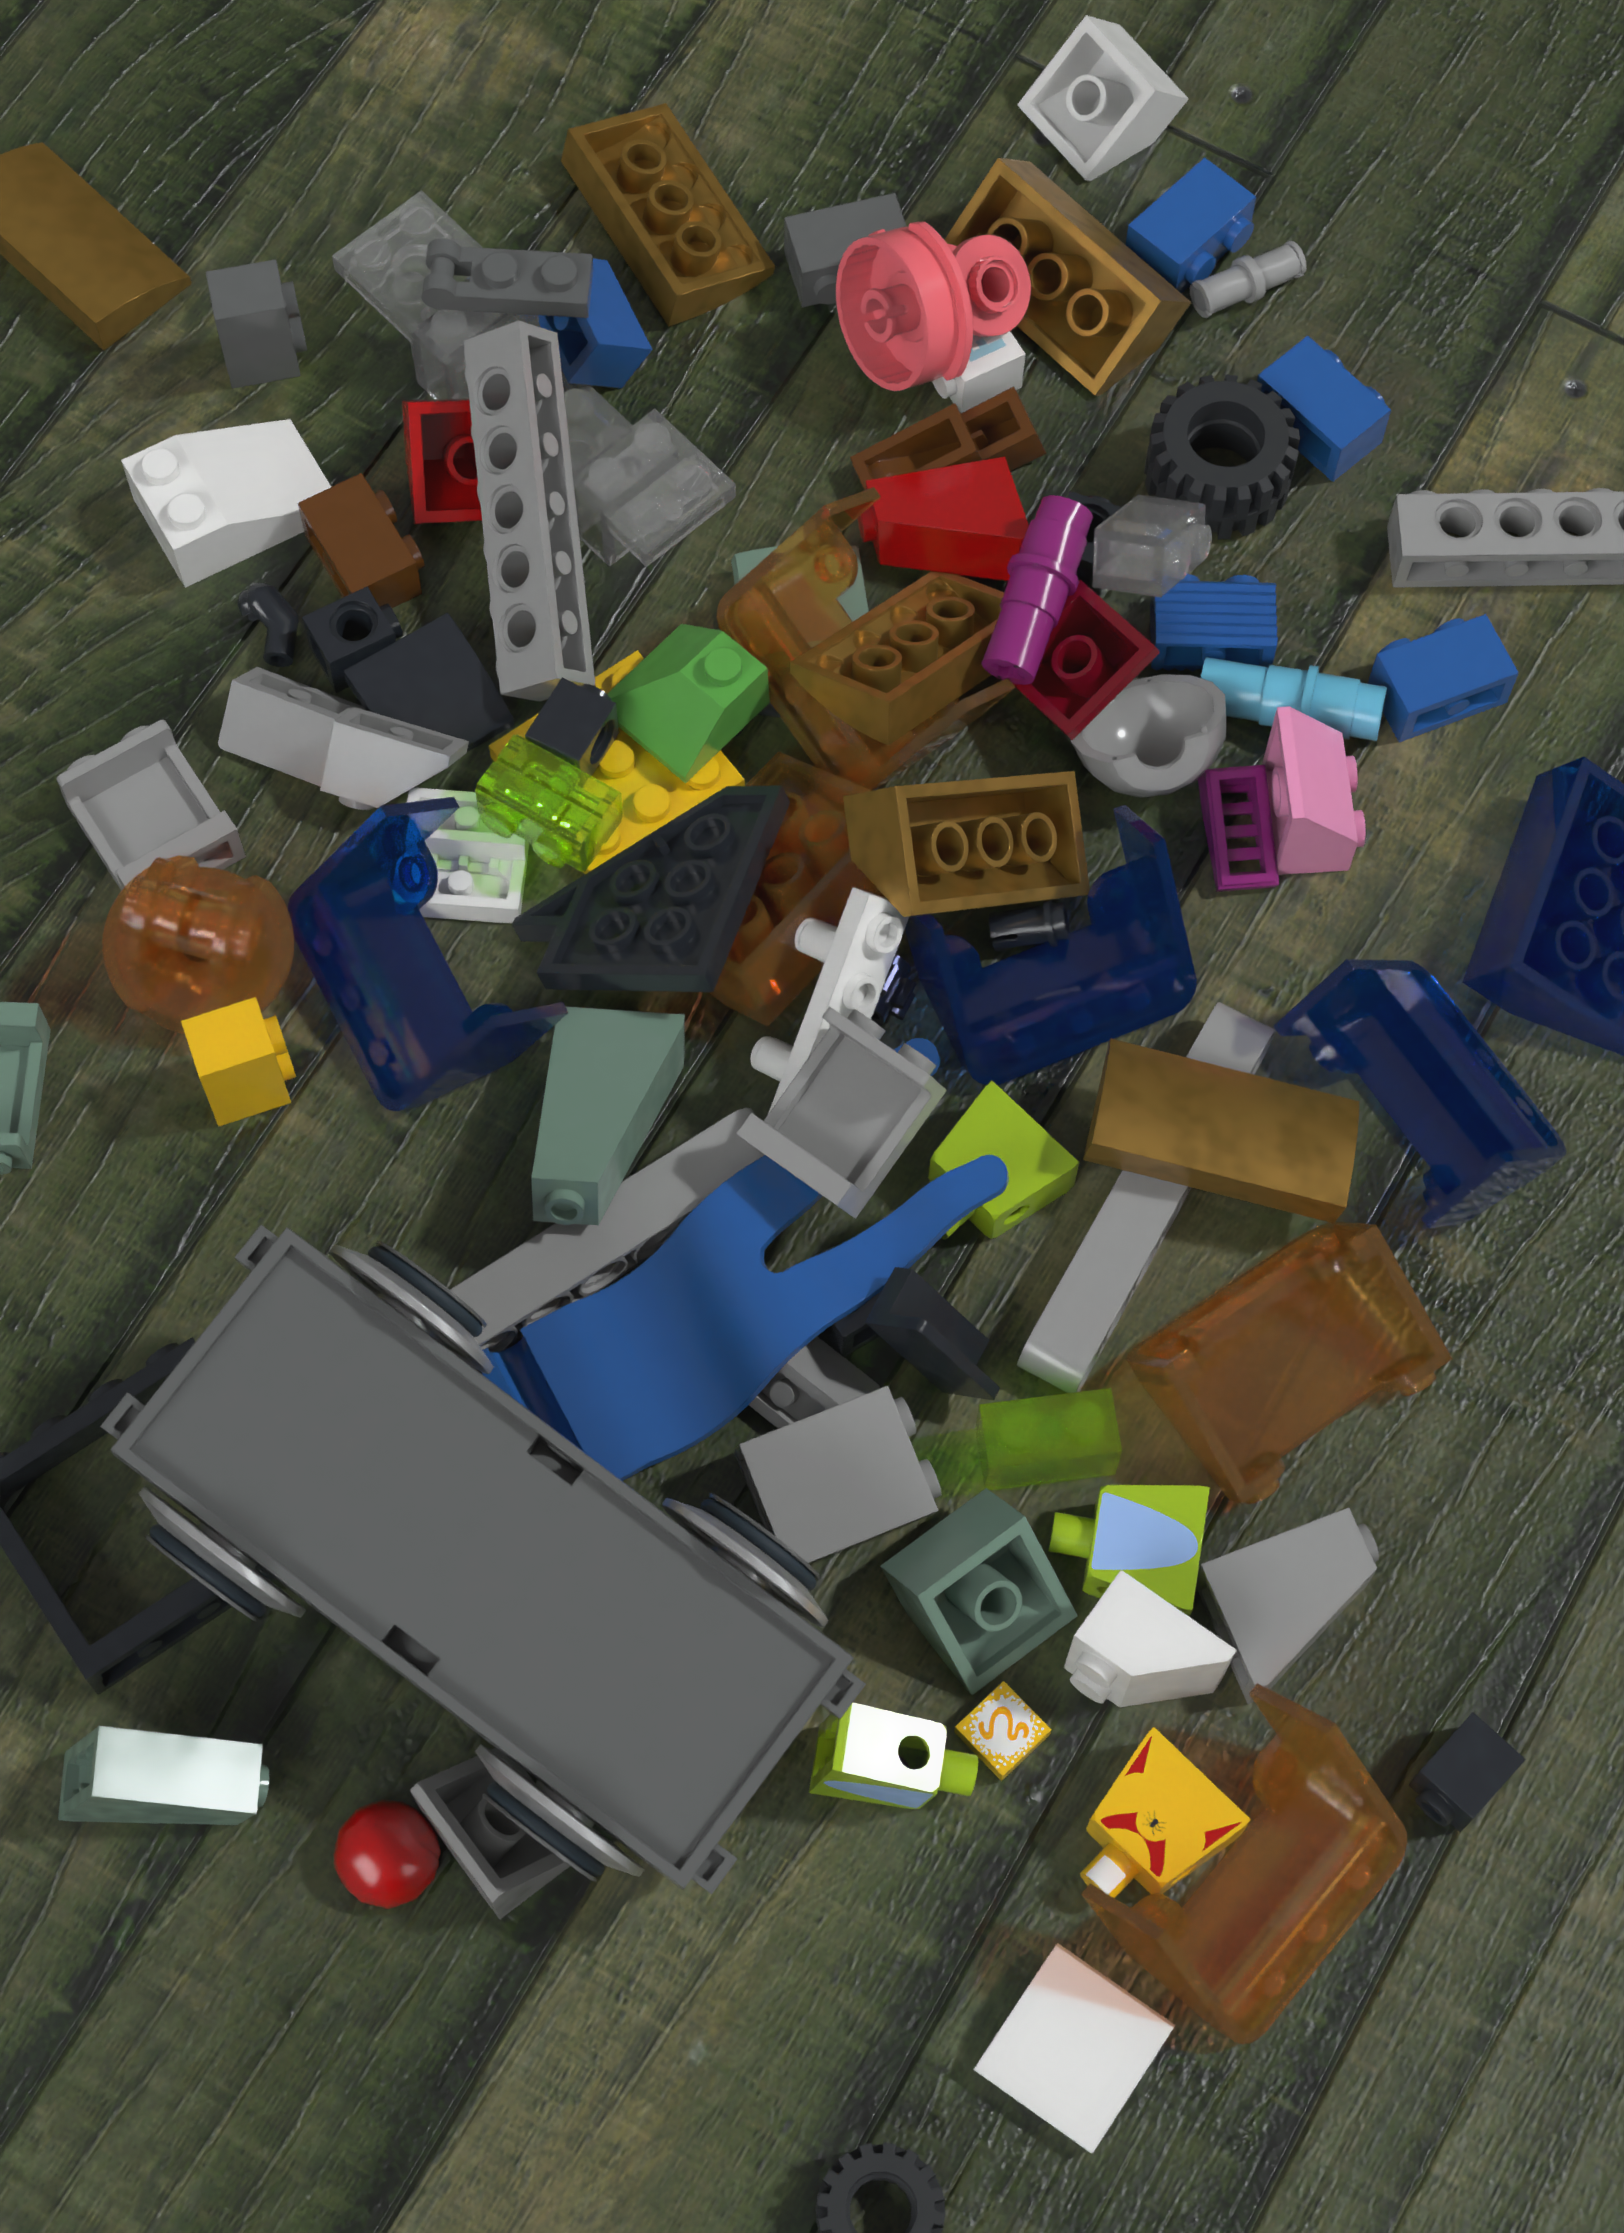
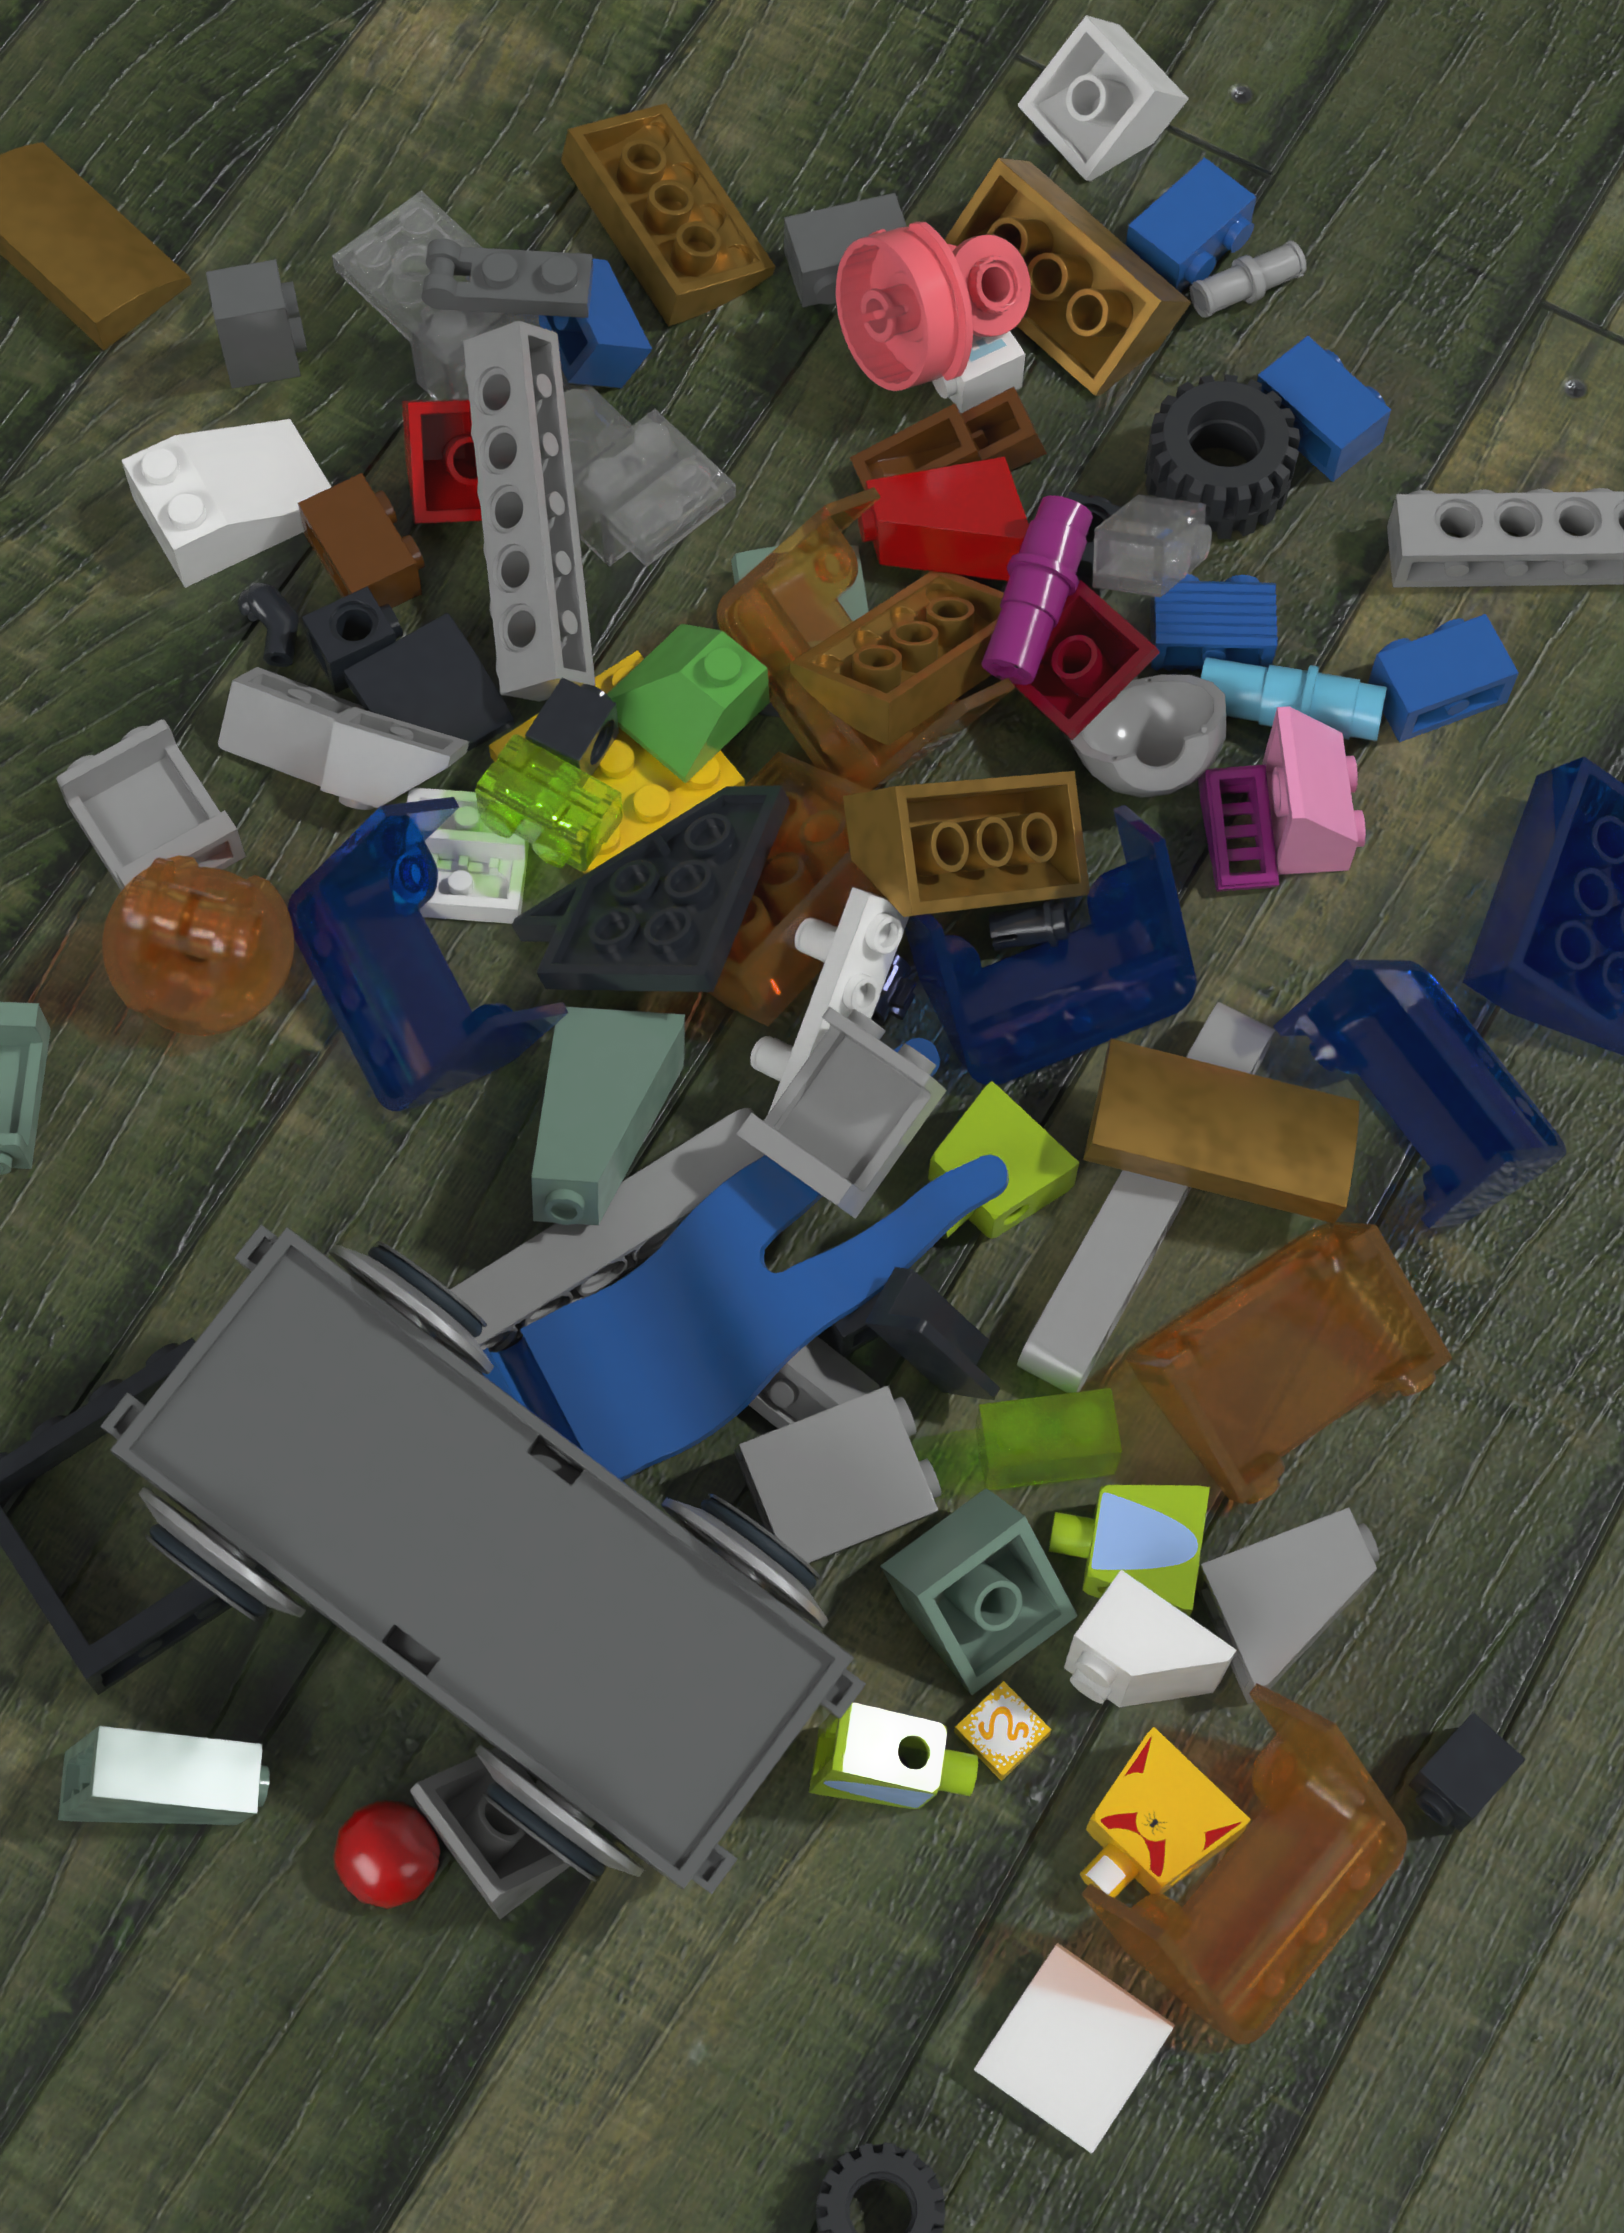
(240, 1060): yellow brick -> none

